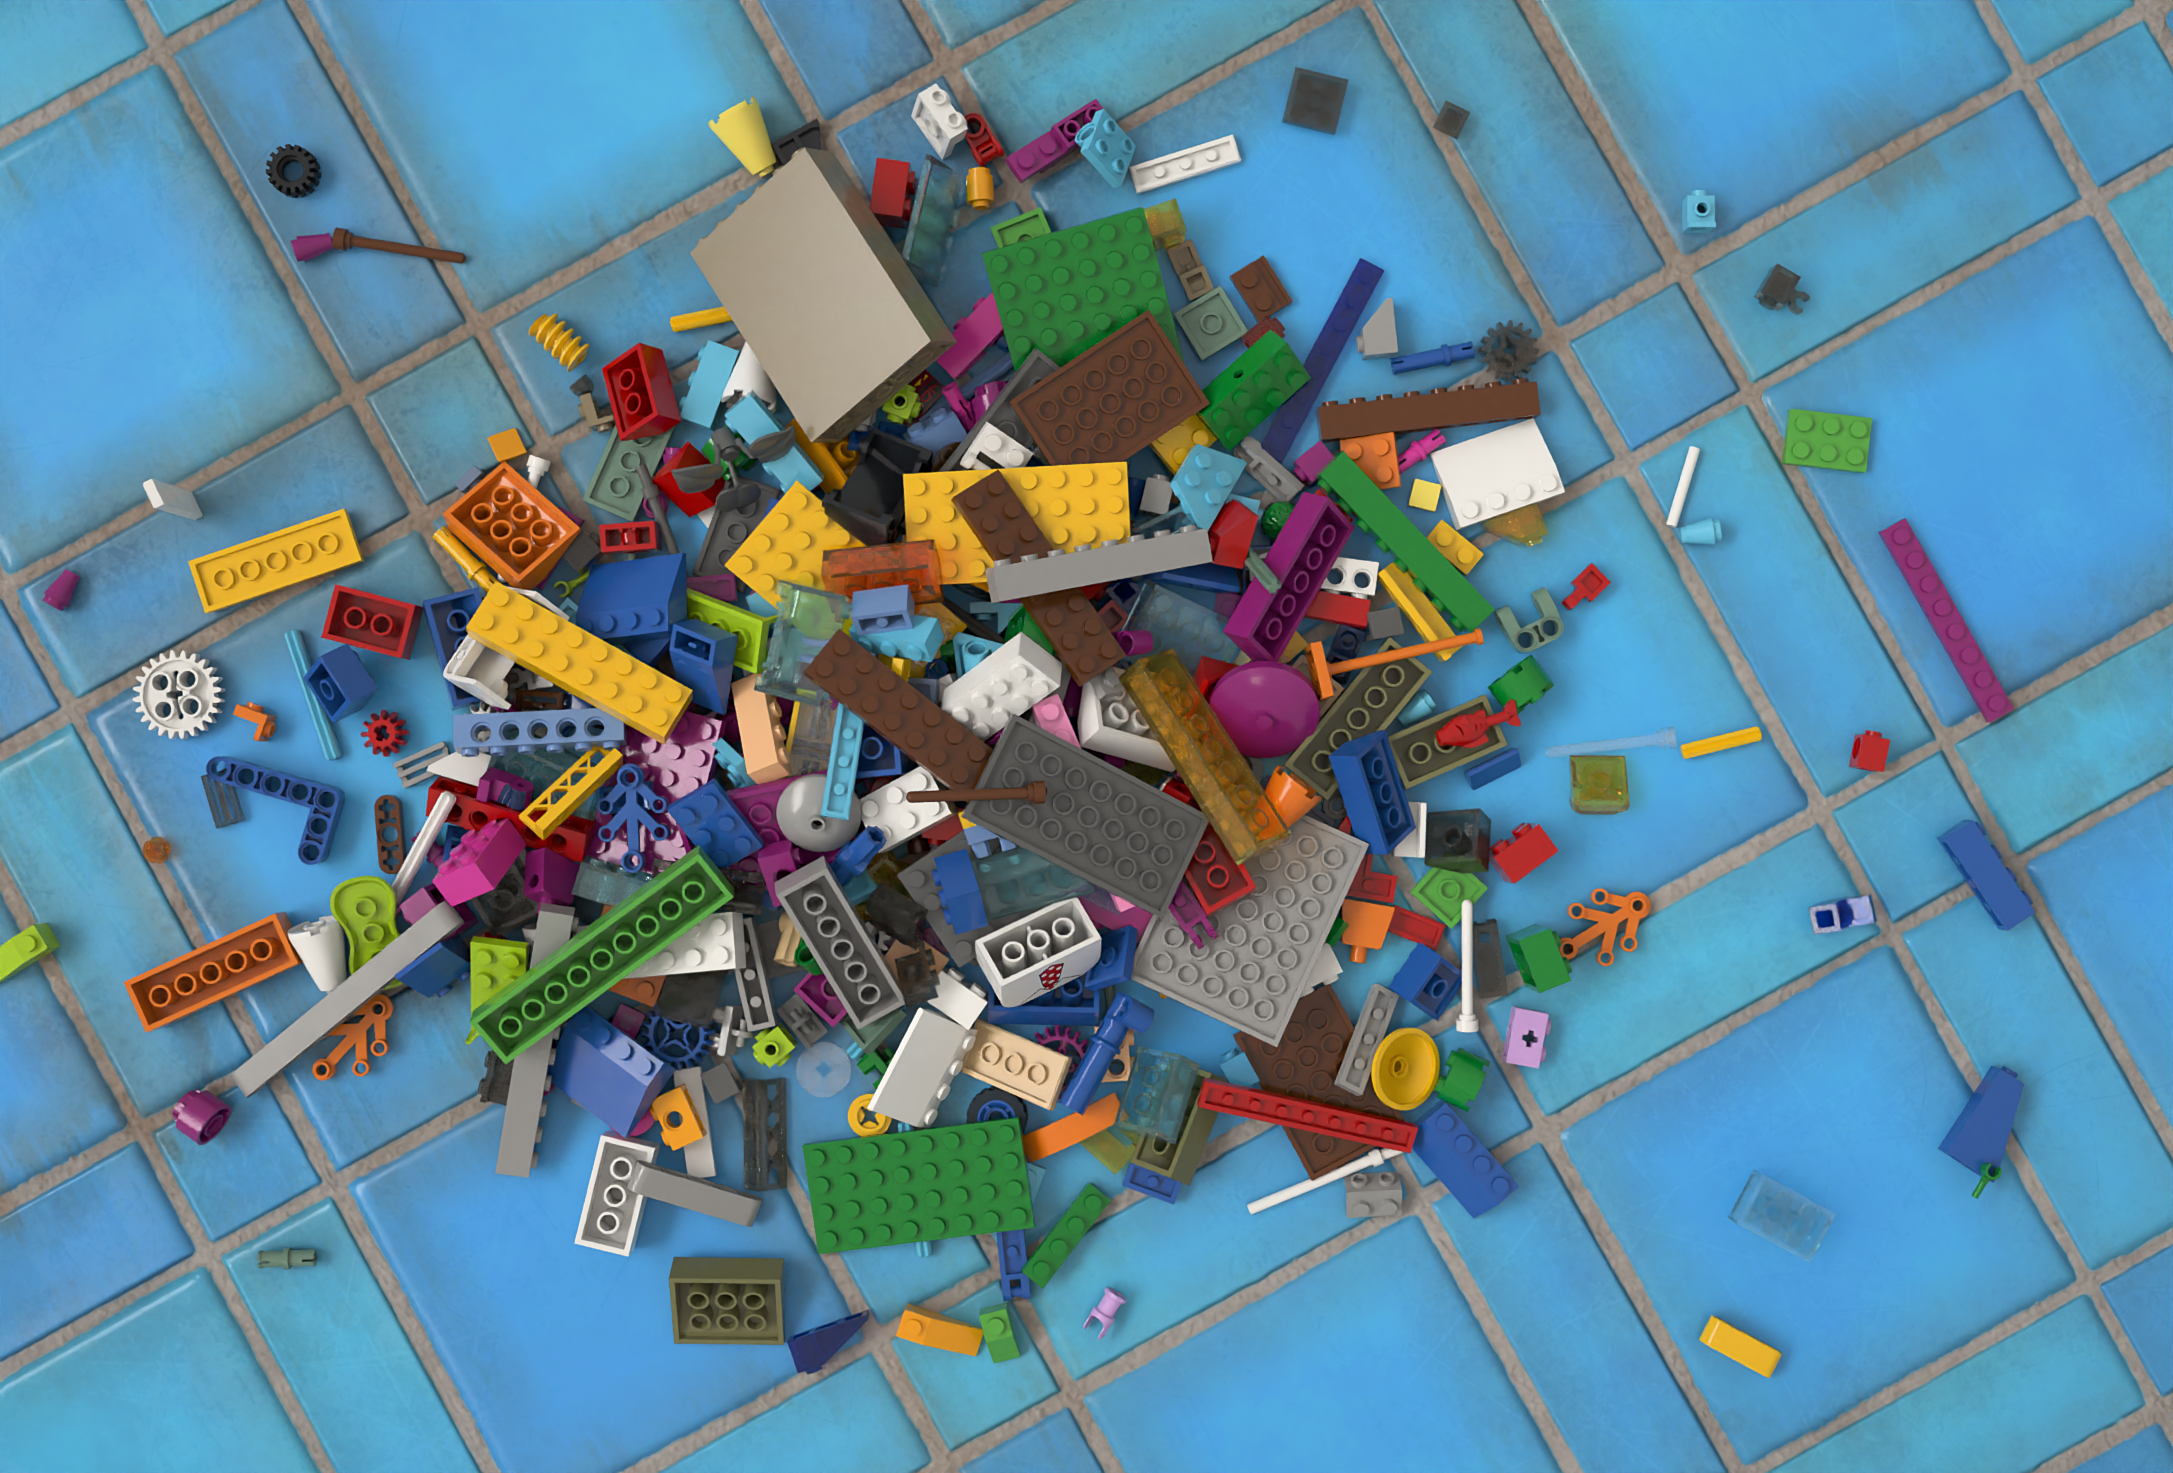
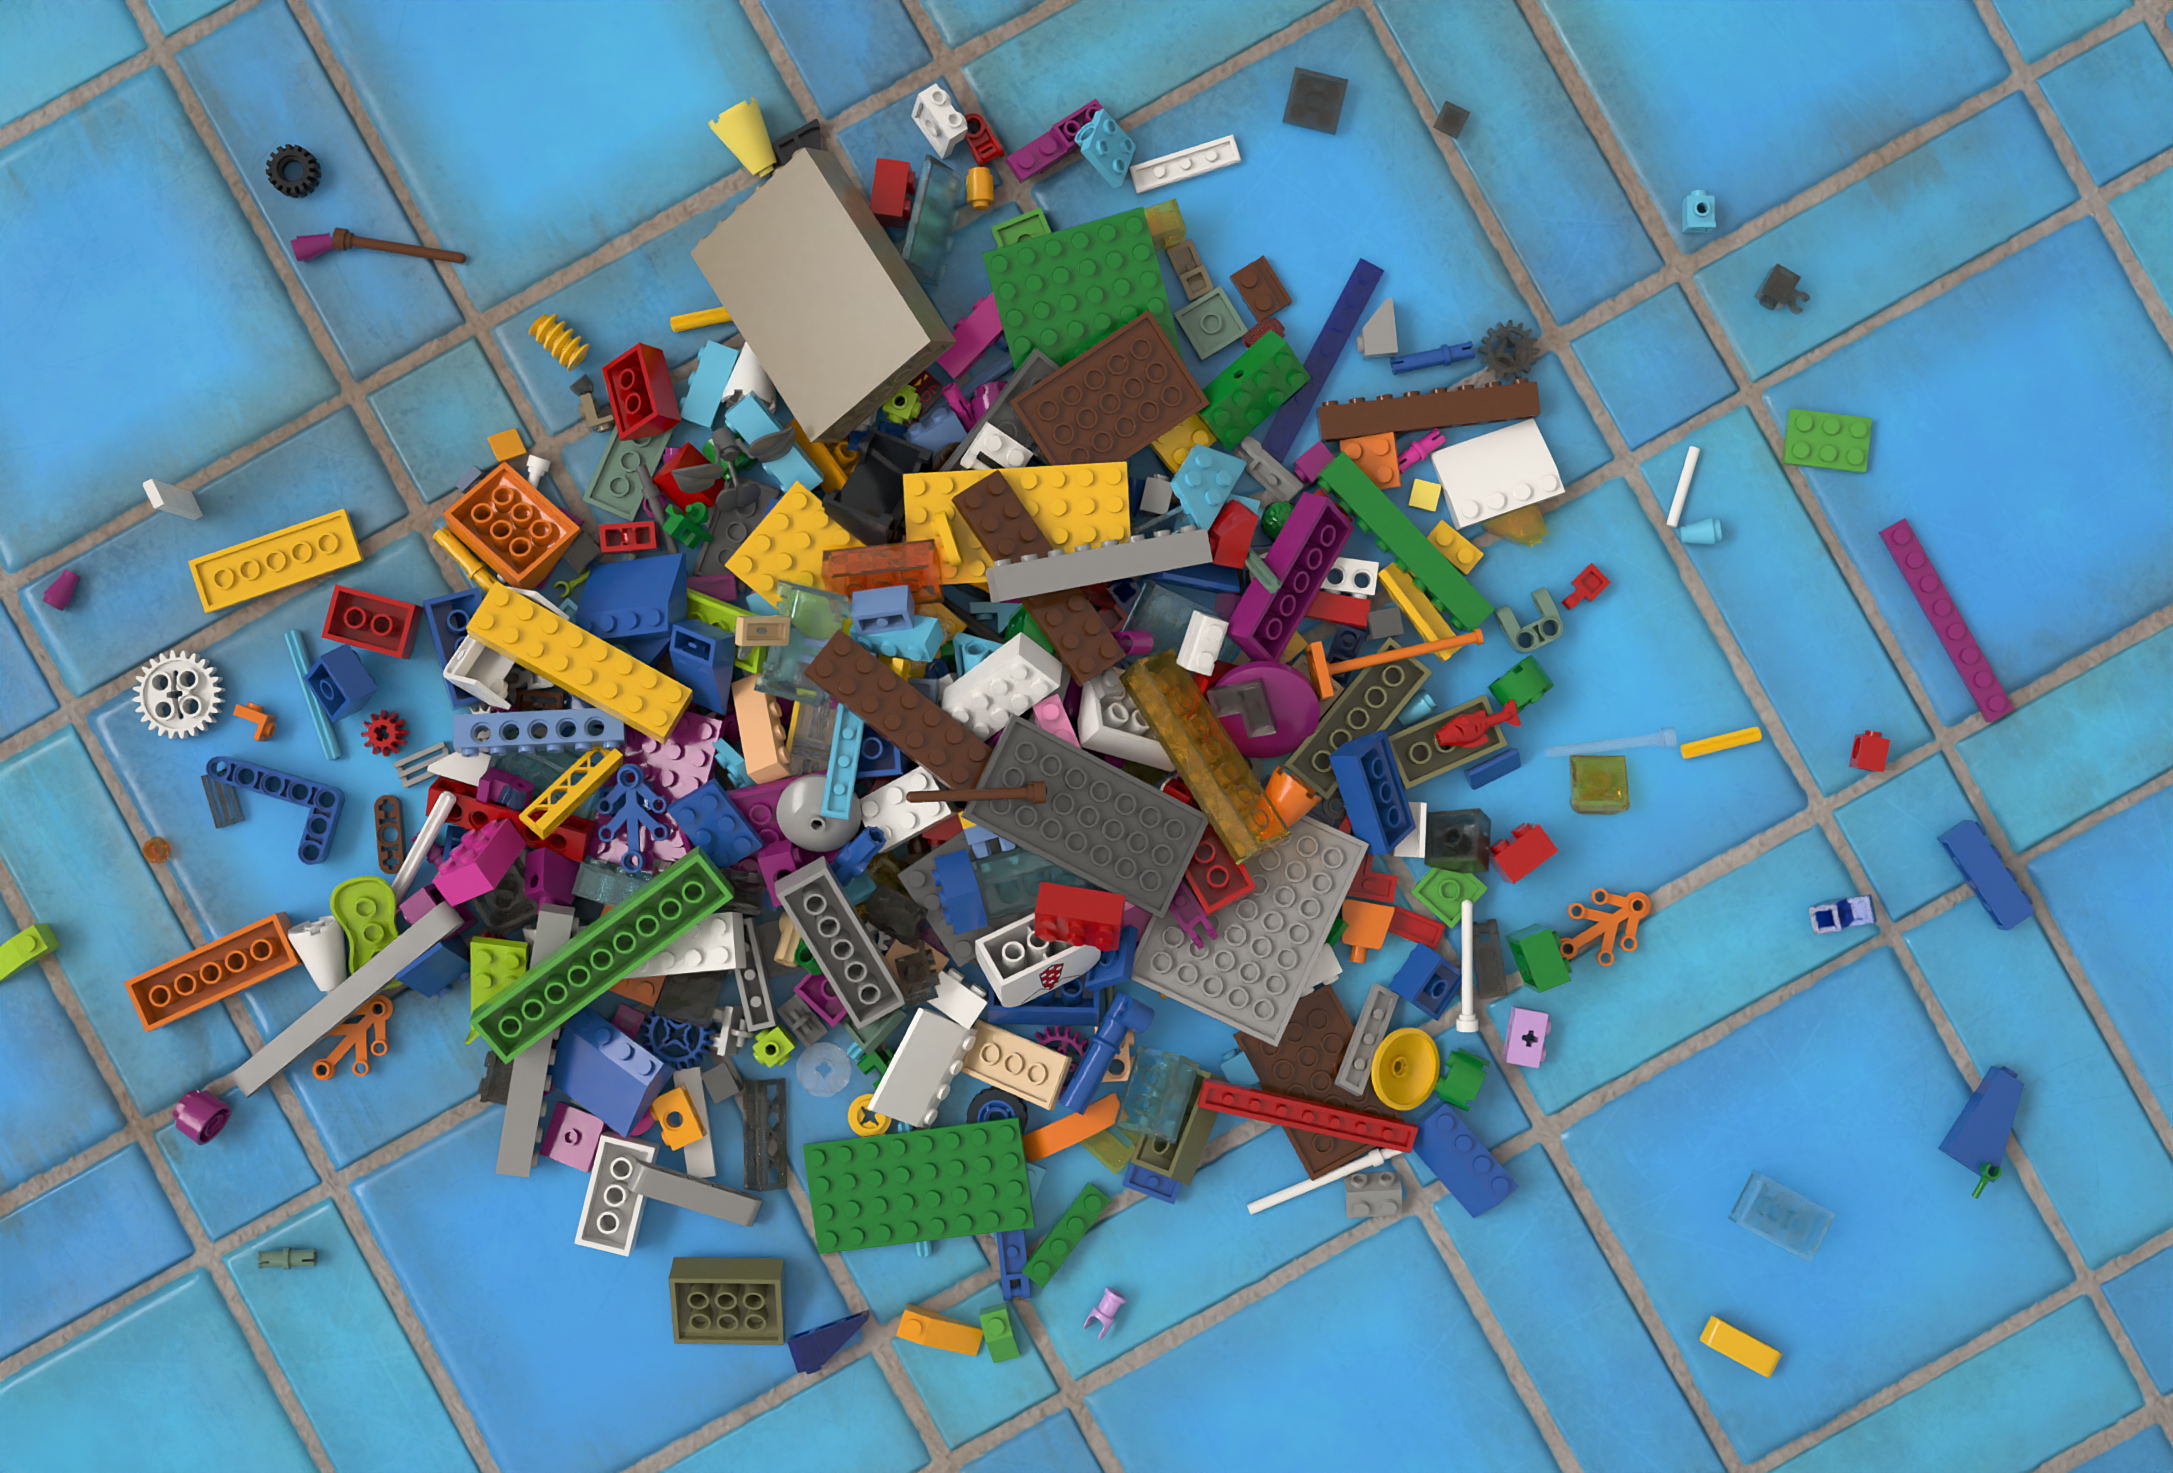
(573, 1137): none -> plate
(692, 520): none -> green hips
(760, 631): none -> tan piece
(943, 528): none -> yellow plate
(1079, 916): none -> red brick
(1099, 595): none -> clear red tile
(1202, 643): none -> white brick
(1249, 700): none -> clear smoke plate

